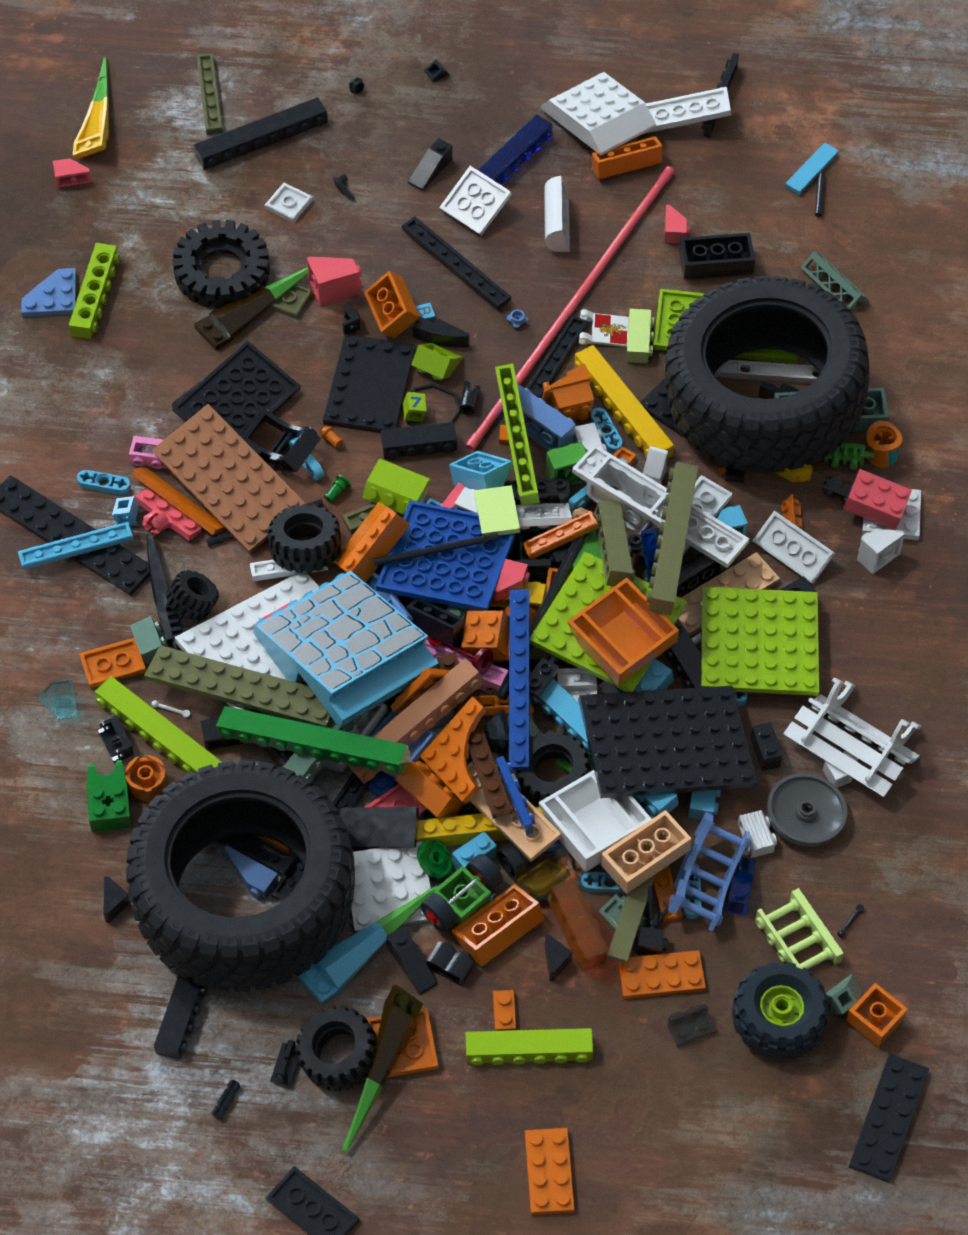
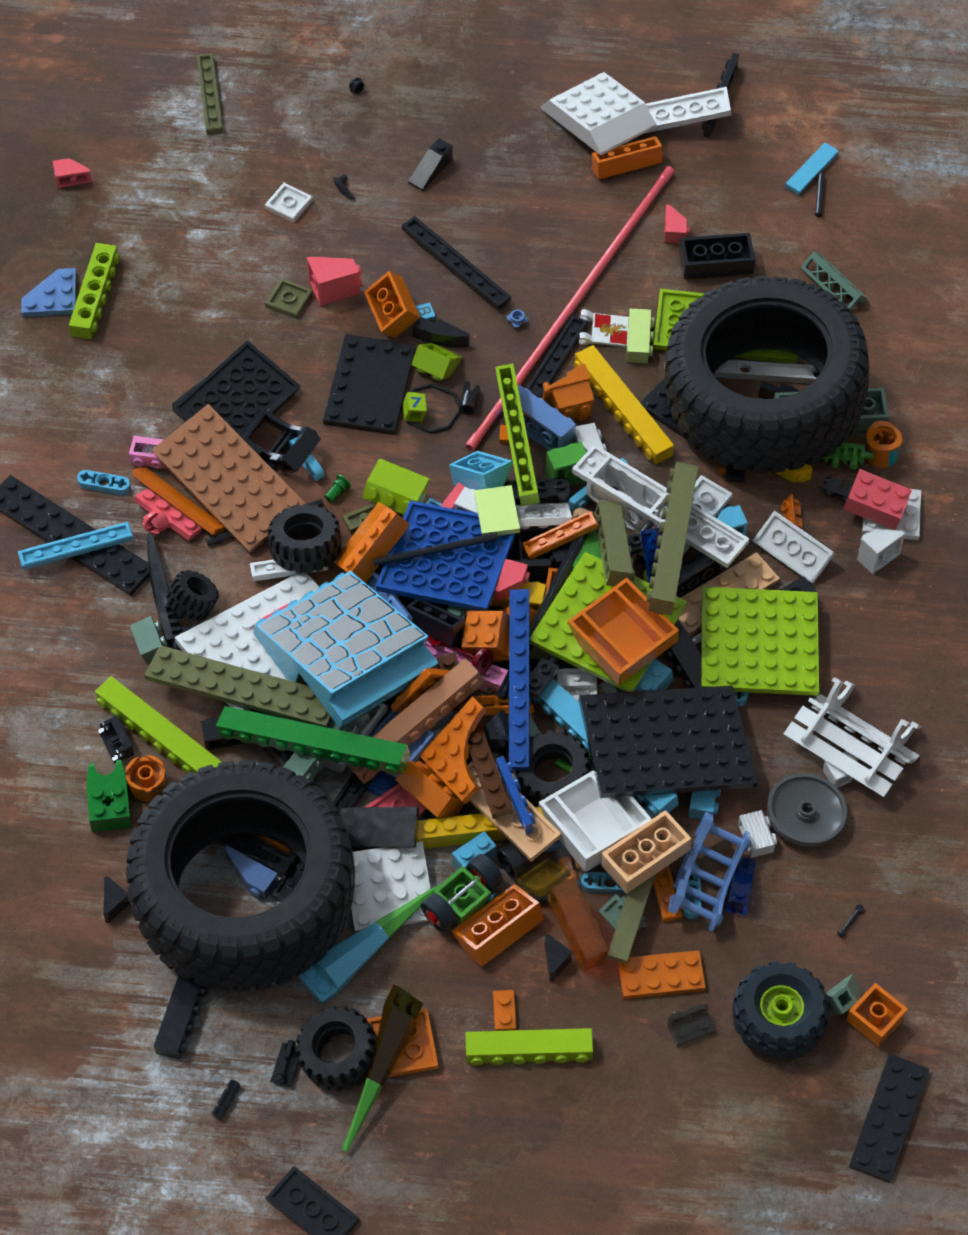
(60, 699): clear light blue slope -> none
(95, 128): yellow plate -> none
(115, 660): orange plate -> none
(126, 510): medium azure brick -> none
(186, 713): white hinge -> none
(196, 246): black tyre -> none
(228, 321): dark brown plate -> none
(260, 133): black brick -> none
(328, 434): orange pin -> none
(352, 319): black bracket -> none
(410, 960): black slope -> none
(418, 440): black brick -> none
(434, 859): green plate -> none
(436, 71): black slope -> none
(450, 963): black brick -> none
(475, 200): white plate -> none
(518, 149): clear blue brick -> none
(549, 1171): orange plate -> none
(557, 215): white brick -> none
(606, 423): medium azure beam -> none
(626, 454): orange tile -> none
(651, 941): black brick -> none
(653, 918): black plant -> none
(656, 464): white slope -> none
(766, 746): black brick -> none
(808, 919): yellowish green fence -> none

